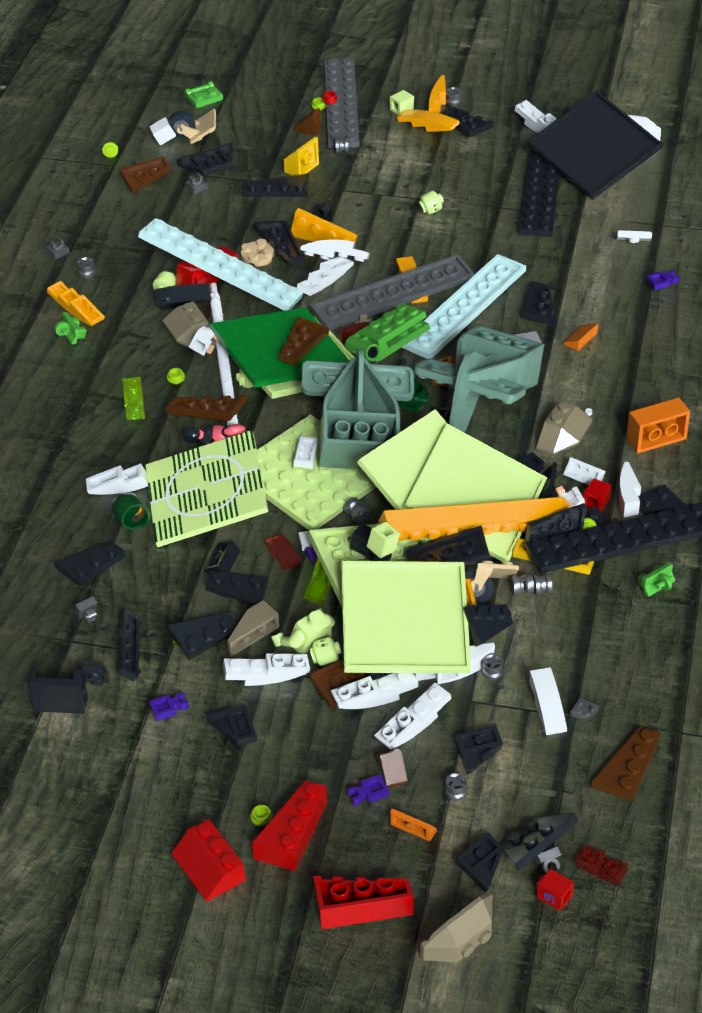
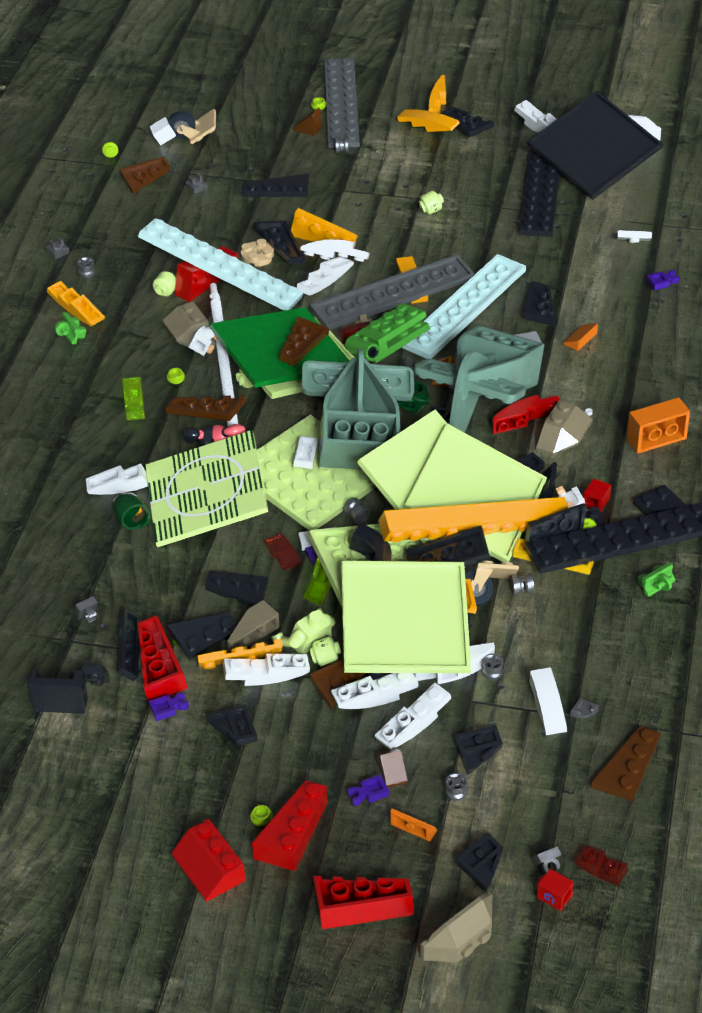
(90, 563): black wing -> none
(160, 666): none -> red wedge
(178, 295): black slope -> none
(203, 95): bright green plate -> none
(209, 160): black wing -> none
(210, 660): none -> light orange wing
(223, 557): black slope -> none
(302, 159): yellow slope -> none
(322, 209): black cone -> none
(329, 97): red plate -> none
(383, 539): yellowish green brick -> none
(401, 101): yellowish green brick -> none
(453, 96): flat silver wheel -> none
(487, 621): black wing -> none
(521, 412): none -> red slope
(536, 837): black wing -> none
(542, 583): flat silver wheel -> none
(583, 472): white plate -> none
(628, 492): white slope -> none

